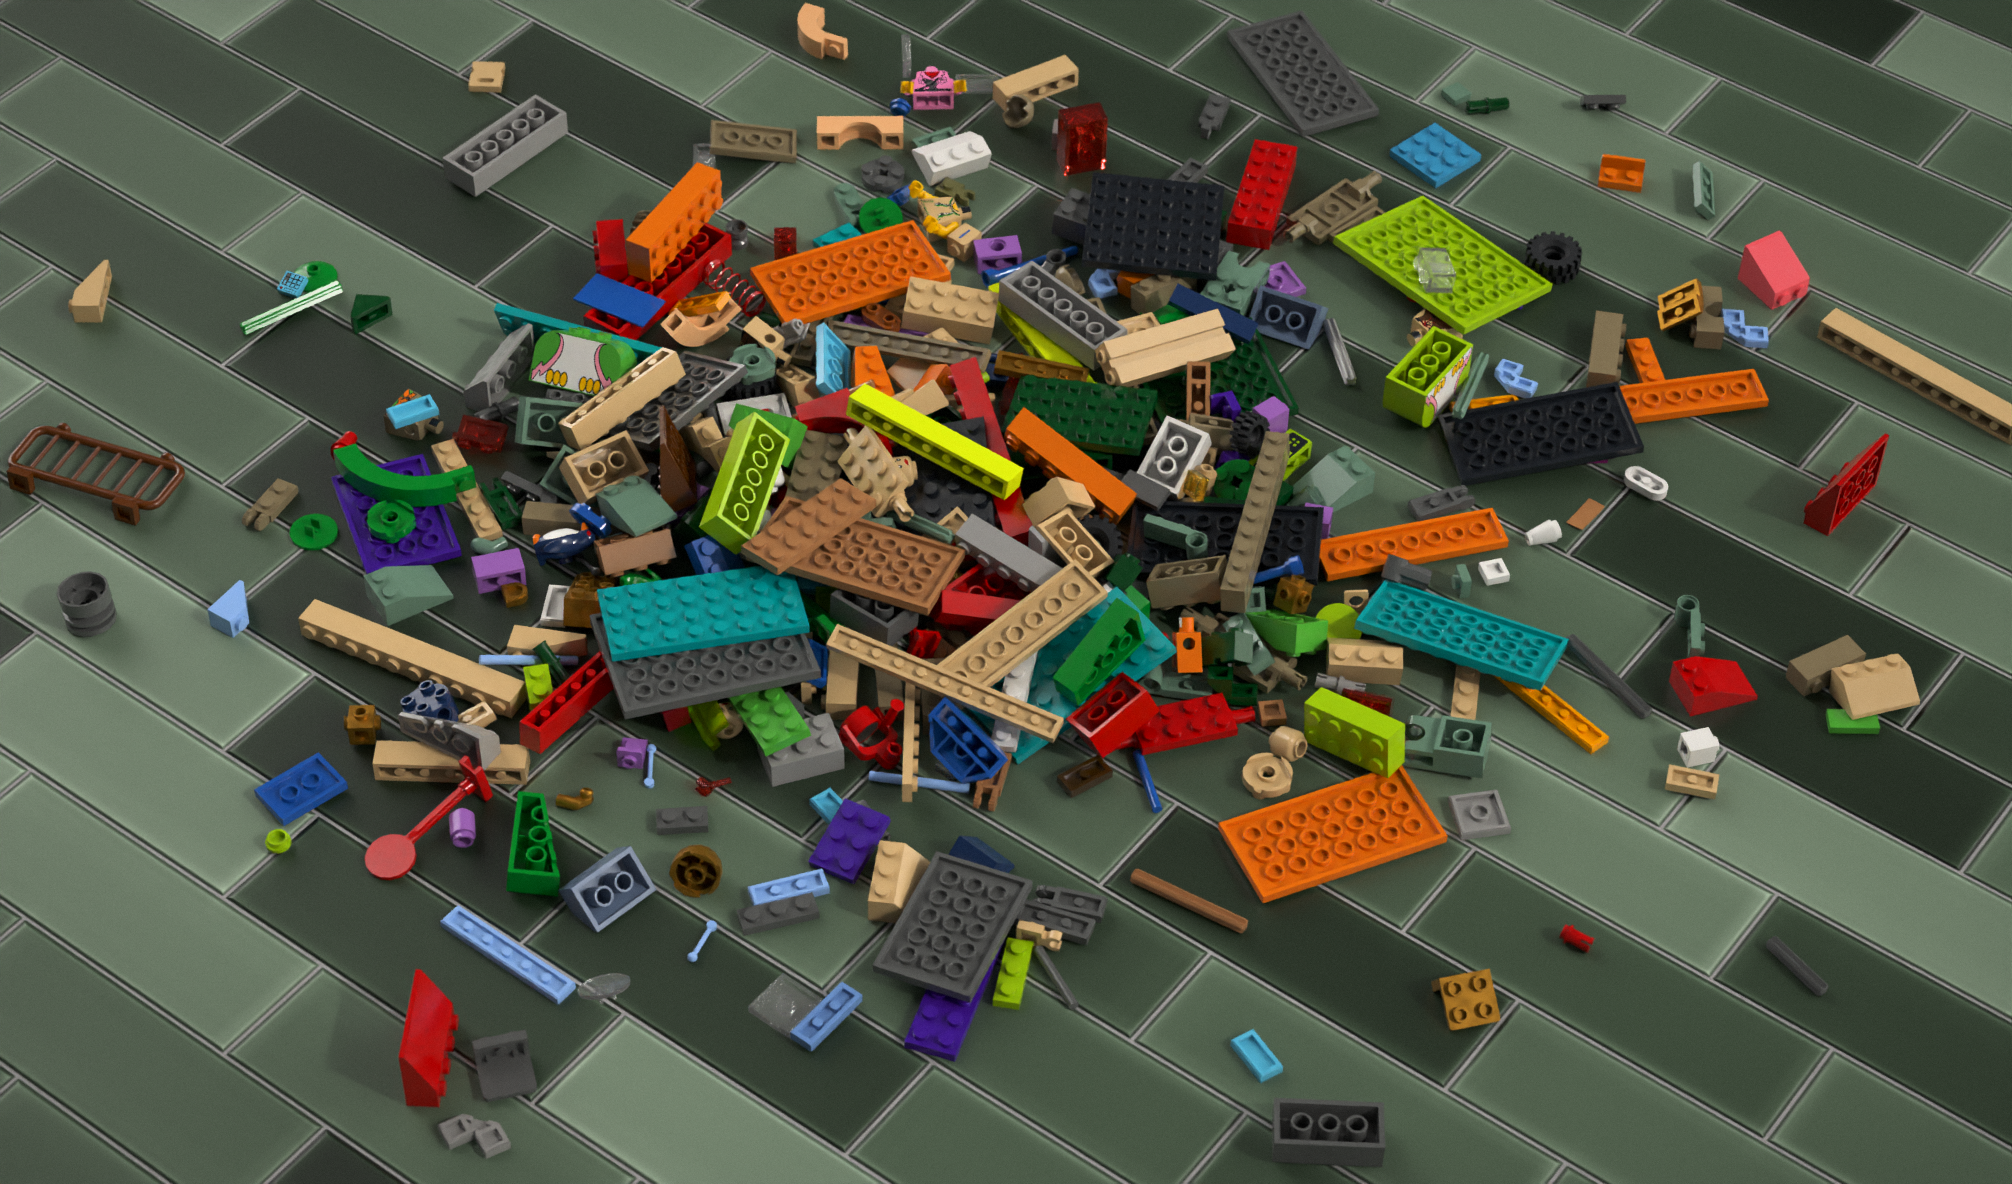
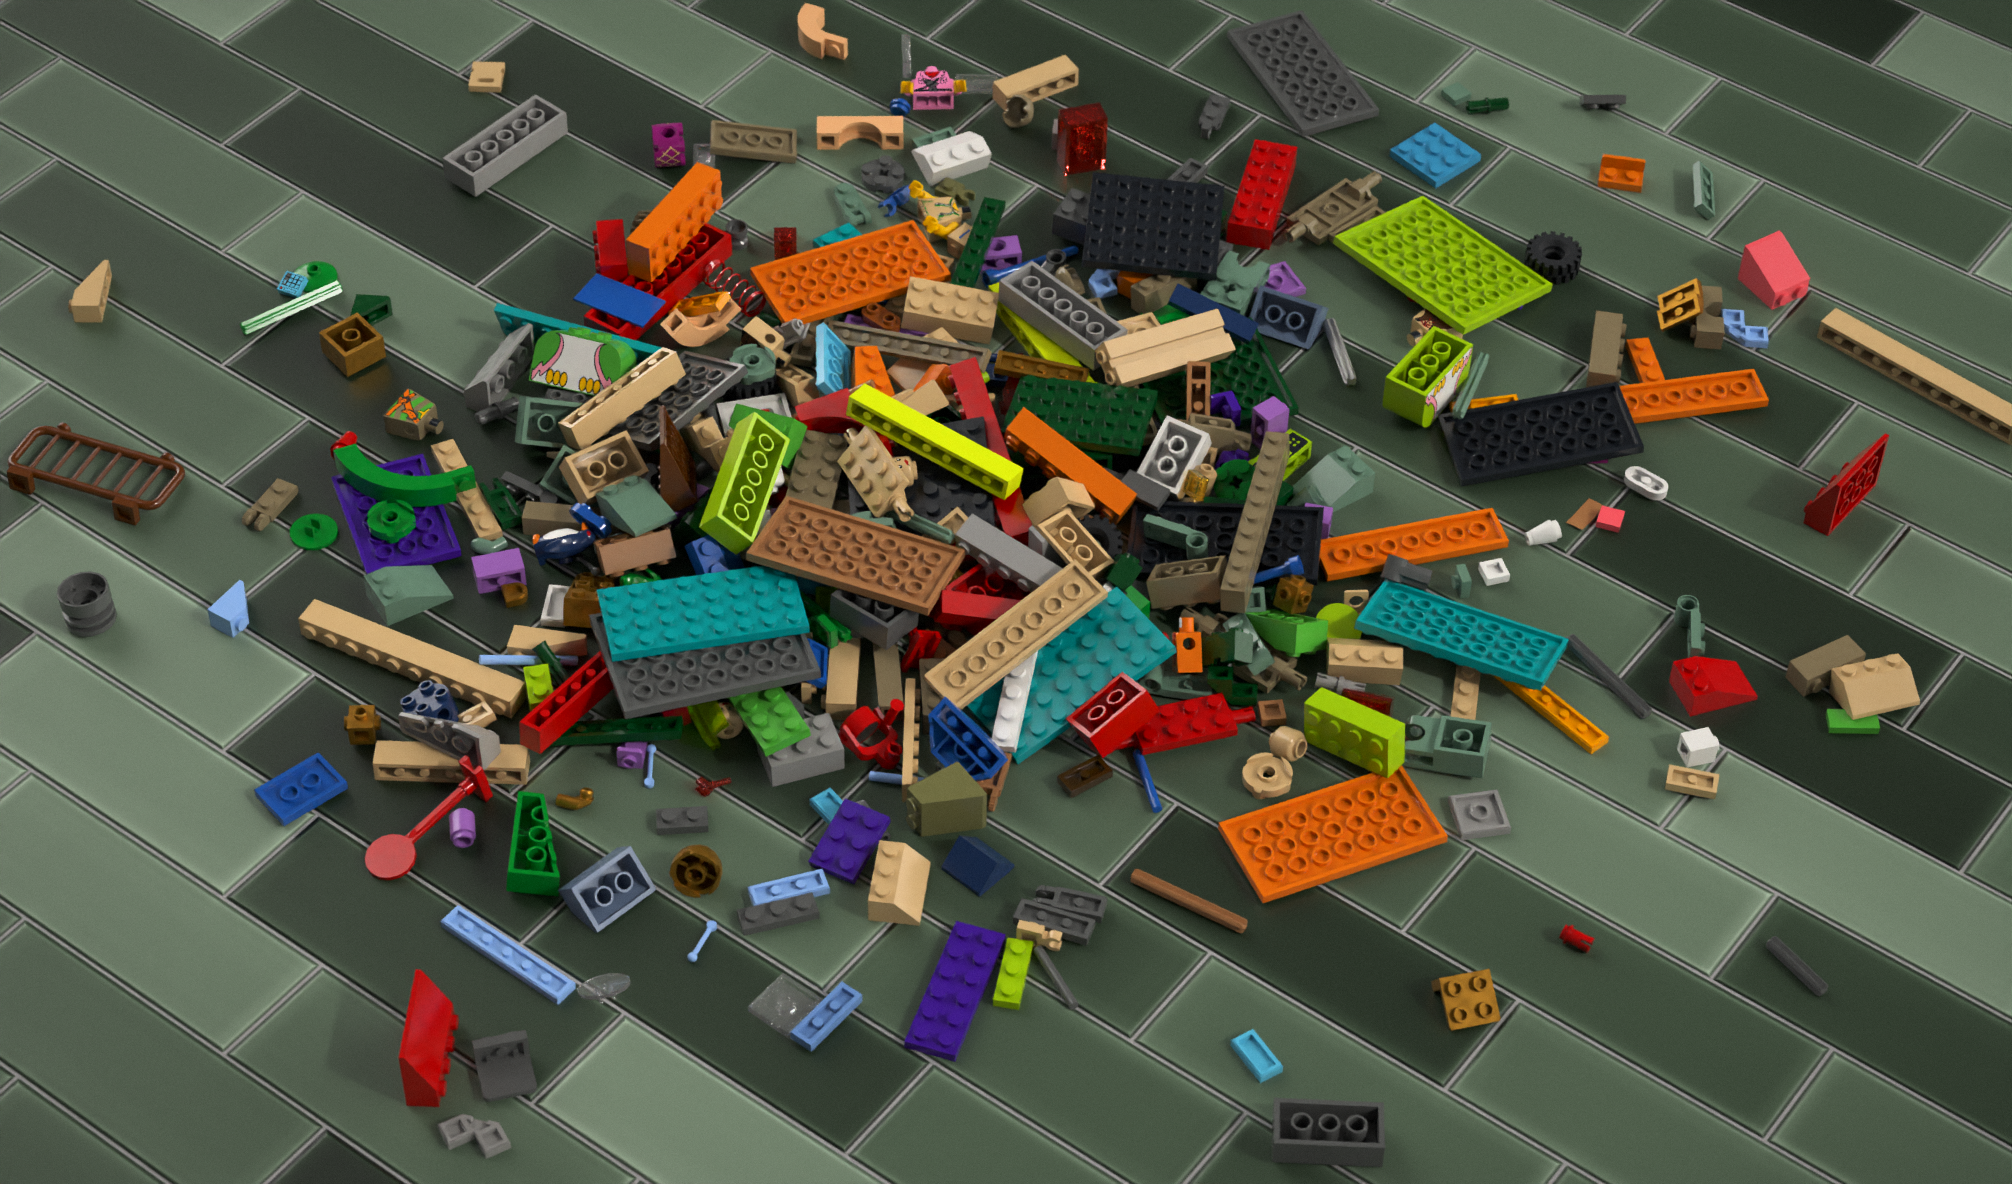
(278, 841): lime plate -> none
(352, 344): none -> pearl gold brick
(412, 411): medium azure tile -> none
(481, 433): clear red bracket -> none
(622, 730): none -> dark green plate
(668, 145): none -> magenta brick
(808, 526): medium nougat plate -> none
(879, 214): green piece -> none
(945, 683): tan plate -> none
(946, 803): none -> olive slope
(952, 926): dark grey plate -> none
(978, 242): none -> dark green plate
(1100, 652): green wedge -> none
(1248, 433): black tyre -> none
(1435, 270): clear brick -> none
(1441, 503): dark grey hinge -> none
(1509, 377): light blue tile -> none
(1610, 519): none -> coral tile

